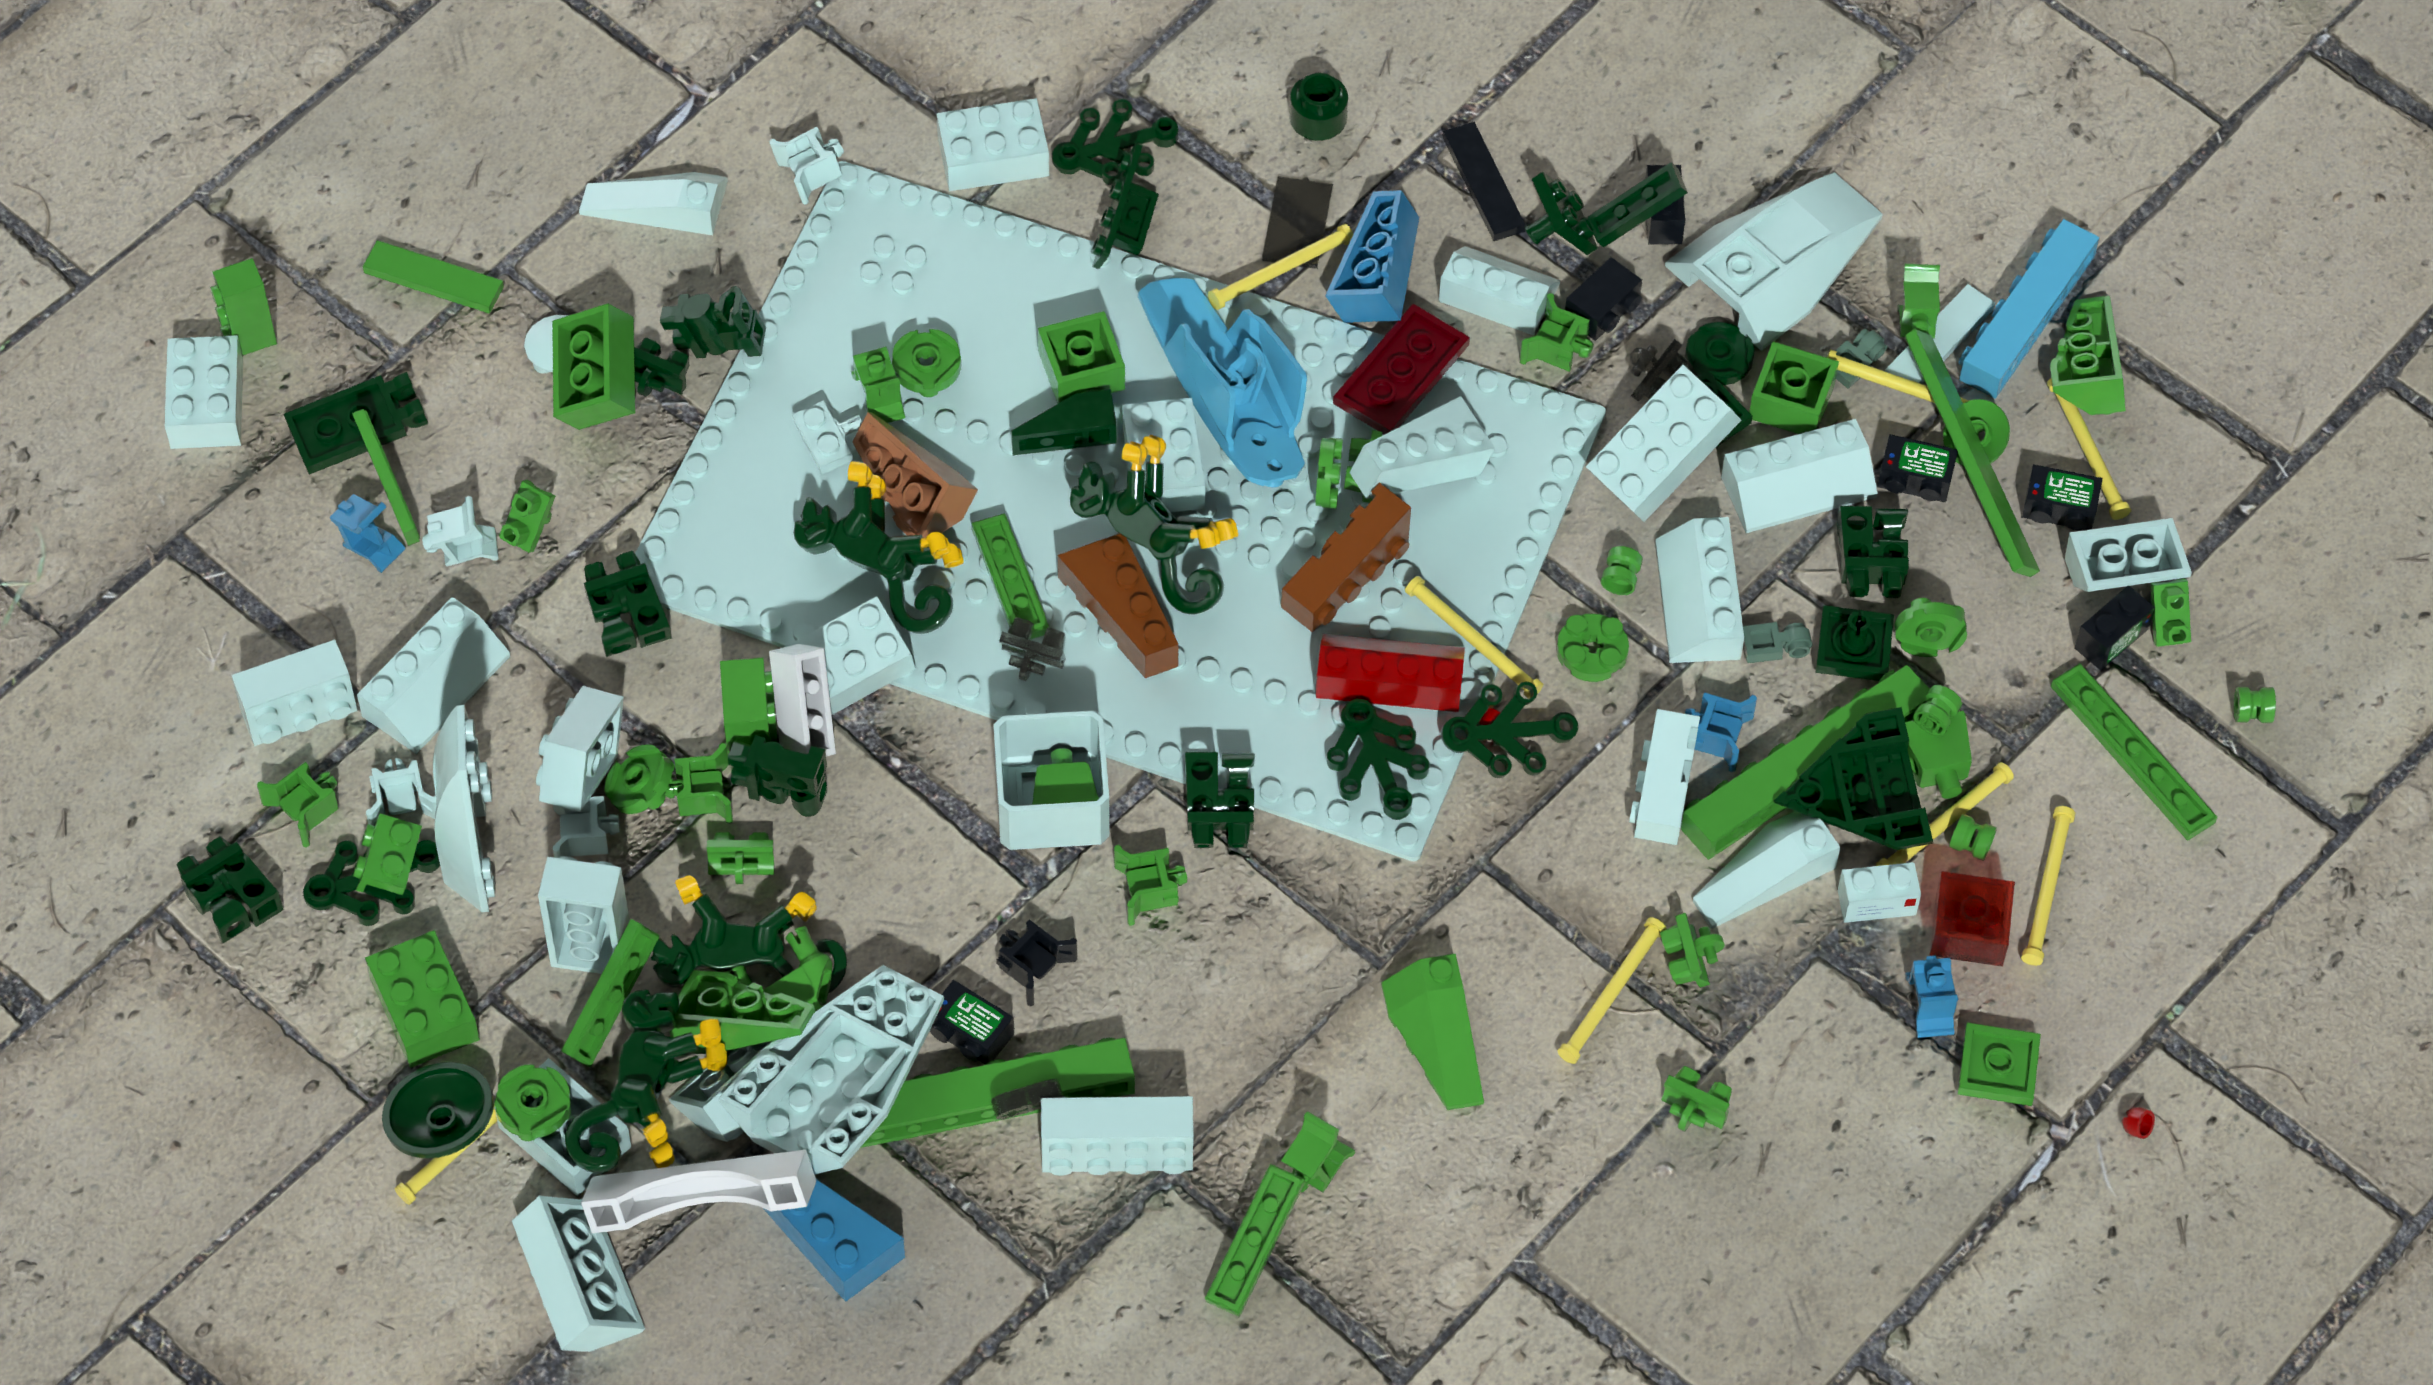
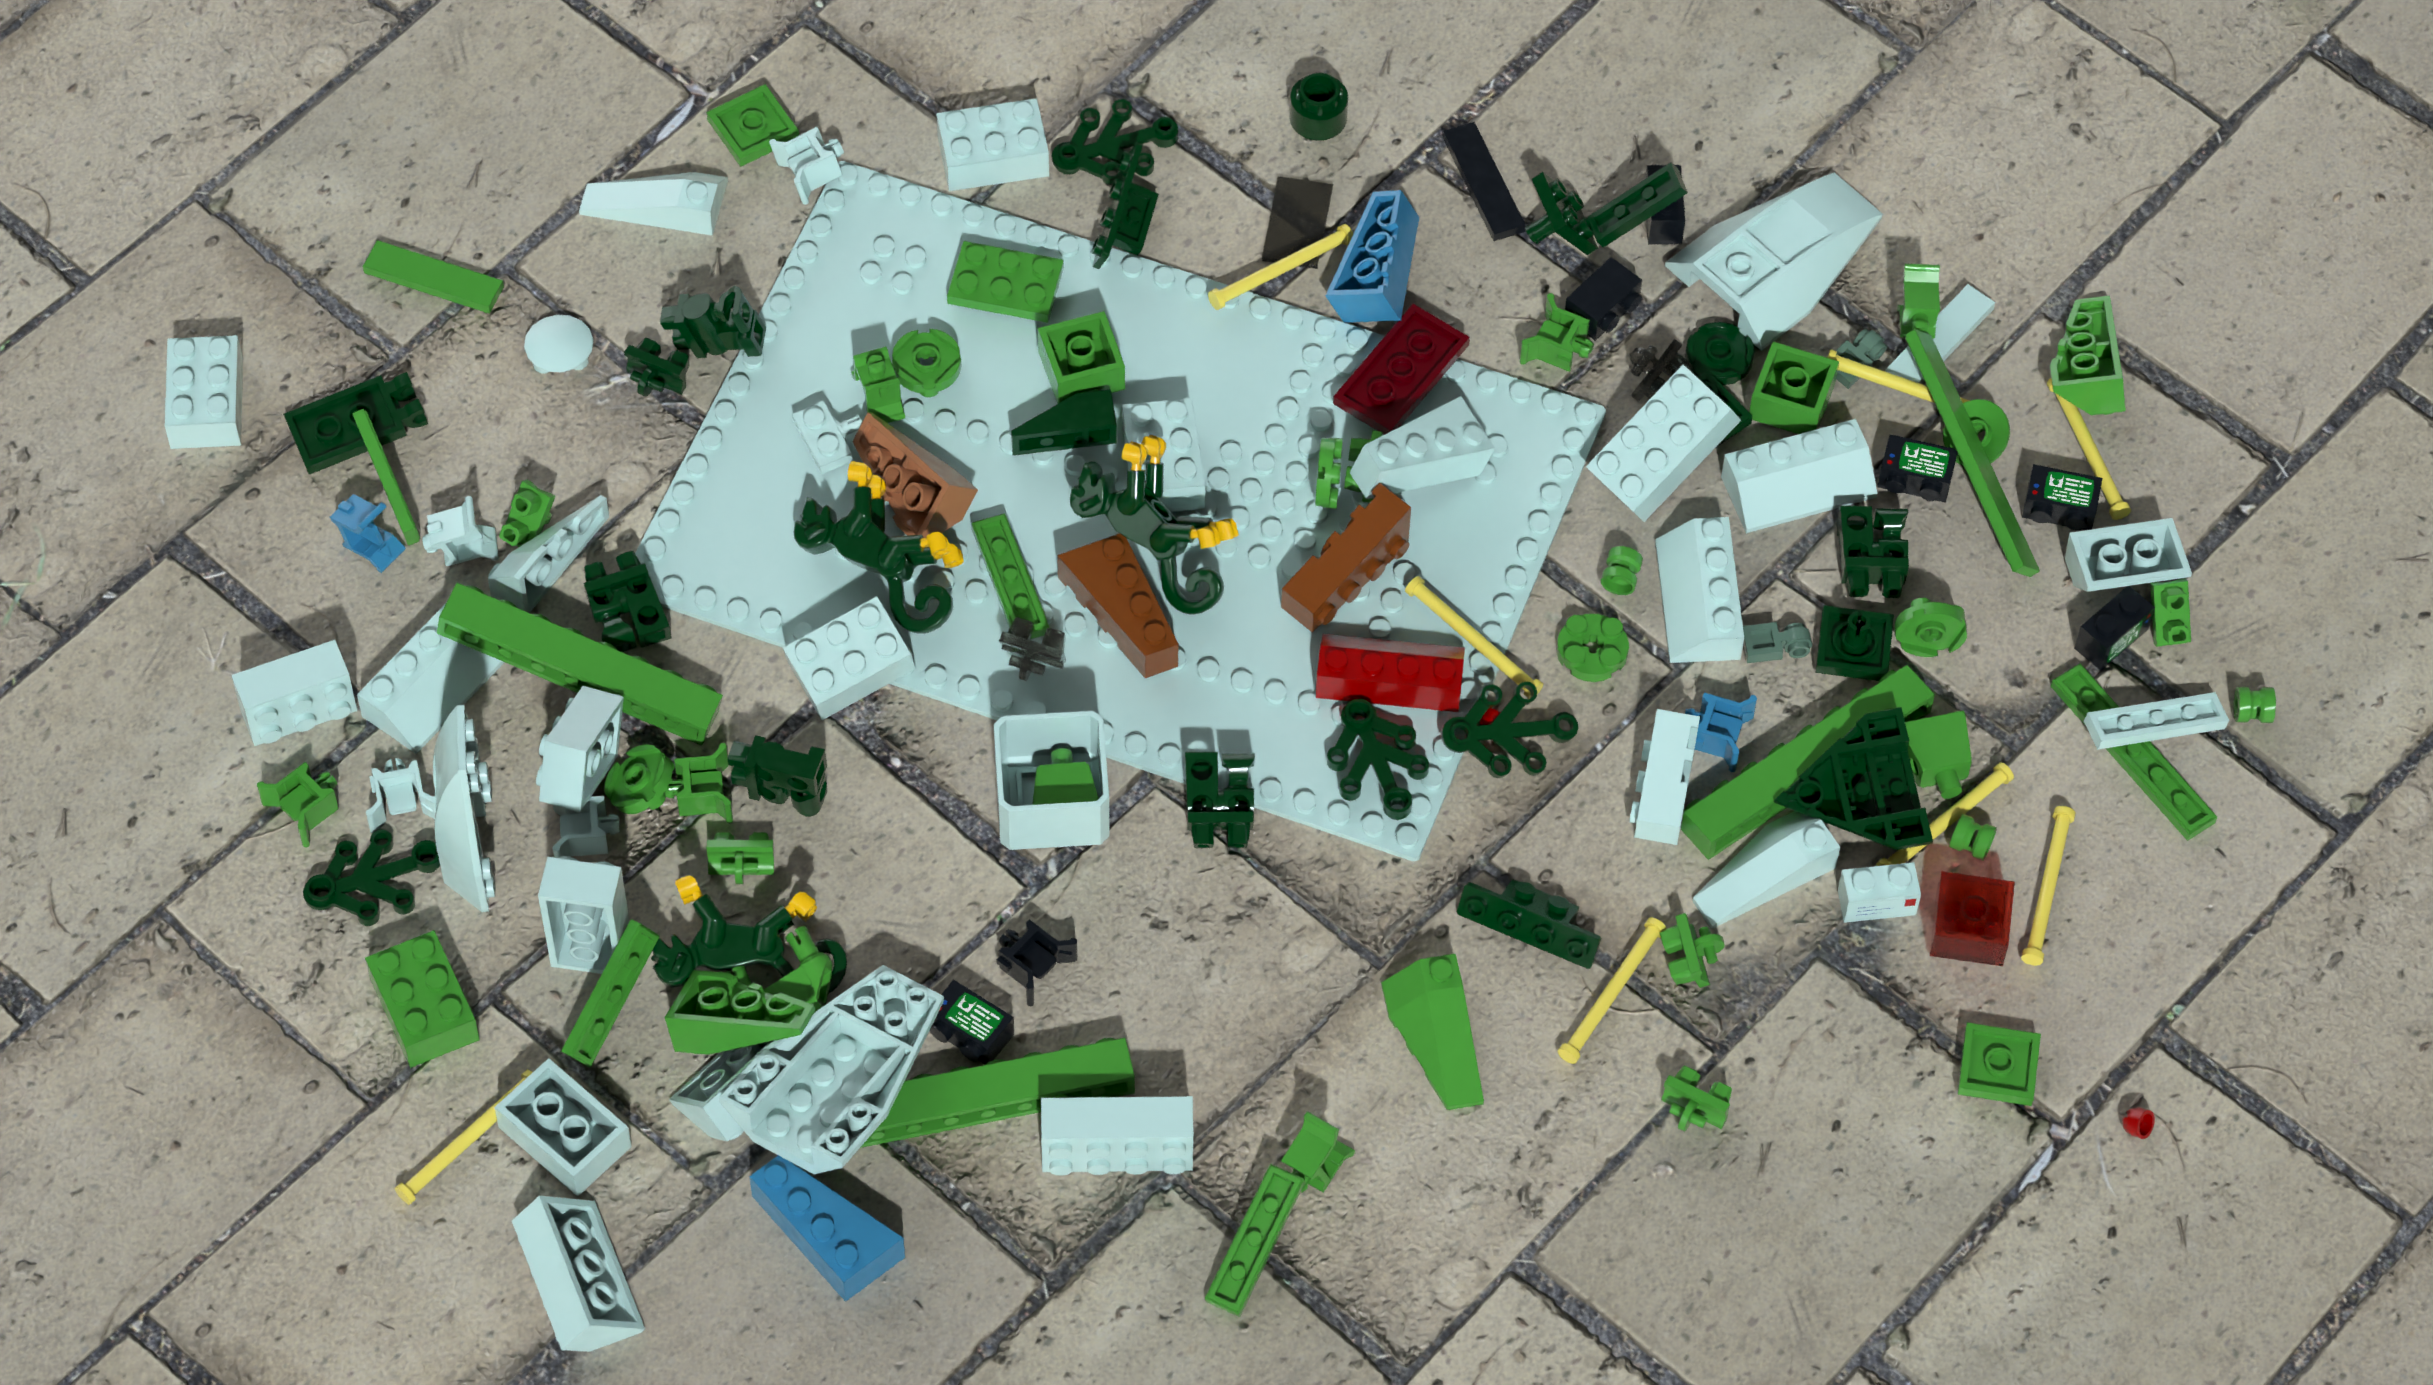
(226, 875): dark green hips -> none
(243, 306): bright green brick -> none
(388, 854): bright green bracket -> none
(437, 1110): dark green dish -> none
(537, 1121): bright green plate -> none
(539, 562): none -> light aqua wedge
(577, 661): none -> bright green brick
(593, 366): bright green brick -> none
(632, 1197): white arch -> none
(644, 1069): dark green animal -> none
(747, 701): bright green brick -> none
(750, 123): none -> bright green plate
(802, 698): white brick -> none
(1005, 281): none -> bright green plate
(1025, 1099): clear smoke beam -> none
(1149, 880): bright green piece -> none
(1237, 378): medium azure piece -> none
(1496, 289): light aqua slope -> none
(1531, 918): none -> dark green bracket
(1935, 996): dark azure piece -> none
(1936, 712): bright green wheel -> none
(2028, 308): medium azure brick -> none
(2156, 720): none -> light aqua plate

